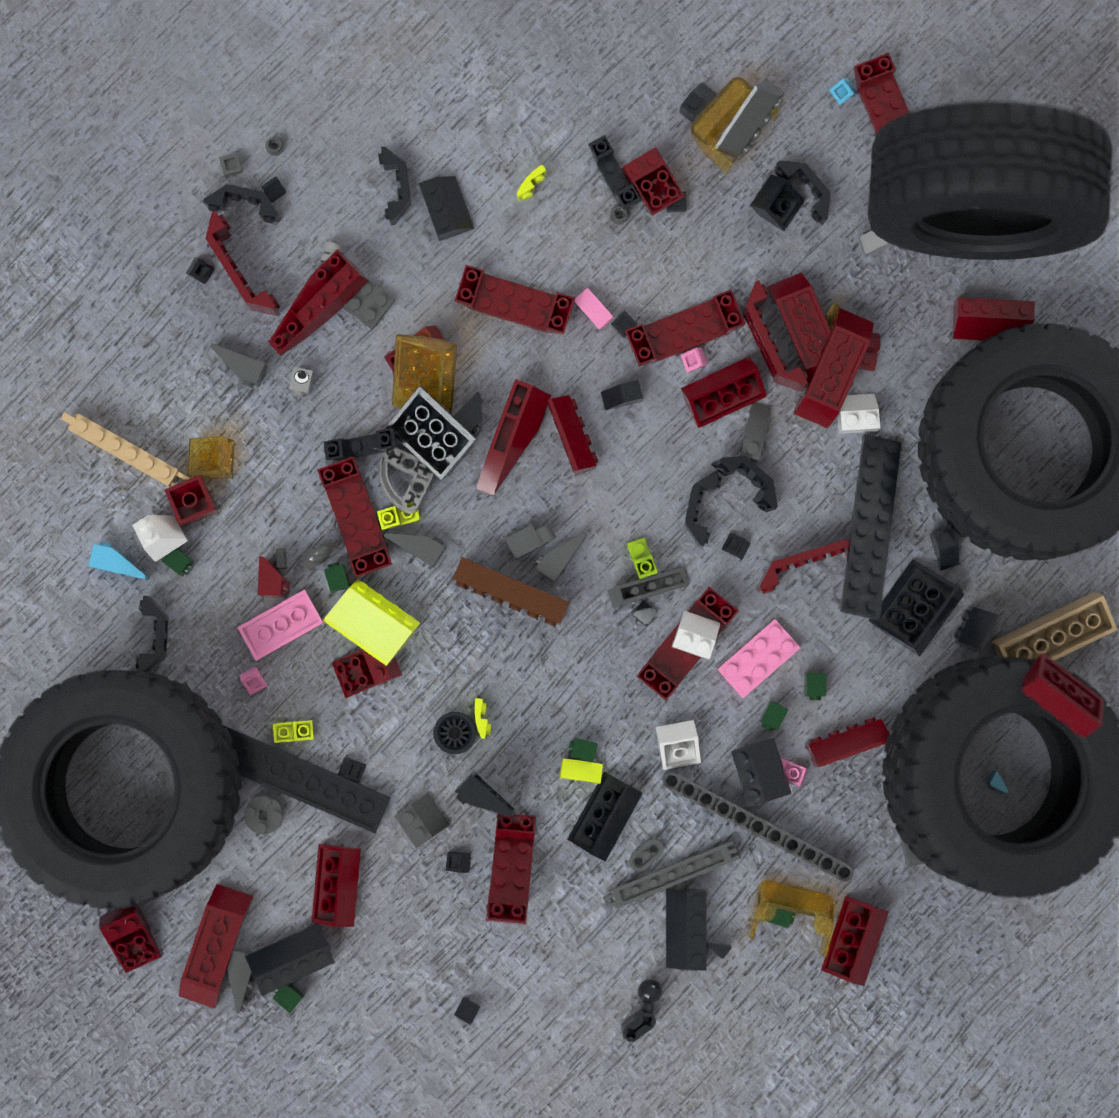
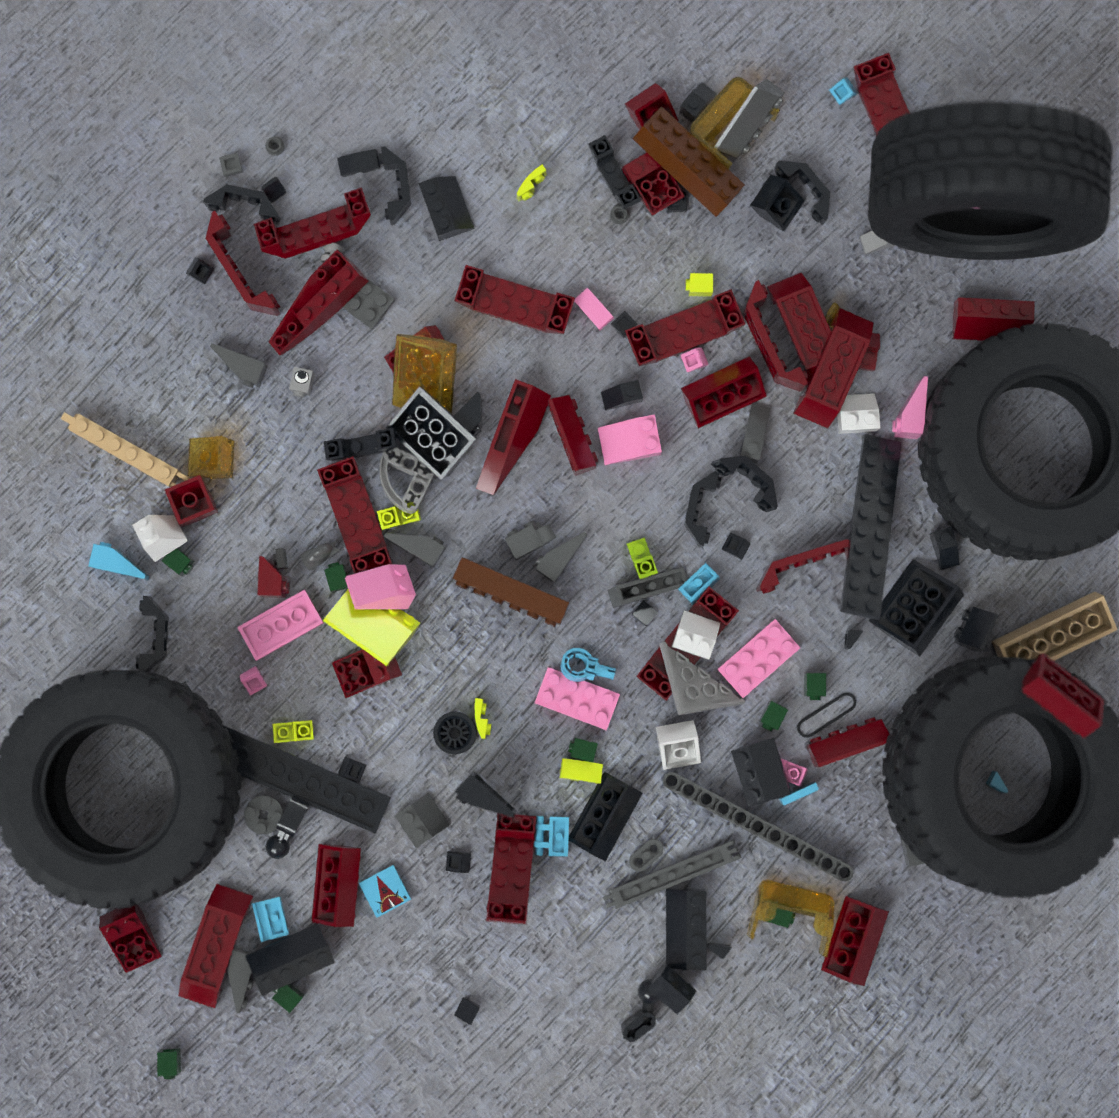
(168, 1063): none -> dark green brick
(270, 919): none -> medium azure plate
(278, 845): none -> black beam
(314, 230): none -> dark red slope
(358, 162): none -> black slope
(381, 588): none -> bright pink slope
(385, 891): none -> medium azure tile
(558, 836): none -> medium azure plate
(577, 699): none -> bright pink plate
(591, 670): none -> medium azure pin
(630, 440): none -> bright pink slope
(648, 103): none -> dark red slope
(671, 989): none -> black slope
(688, 161): none -> reddish brown brick
(693, 686): none -> light grey tile
(698, 583): none -> medium azure slope
(699, 284): none -> neon yellow brick
(799, 793): none -> medium azure tile
(820, 709): none -> black piece
(851, 637): none -> black slope
(911, 417): none -> bright pink slope

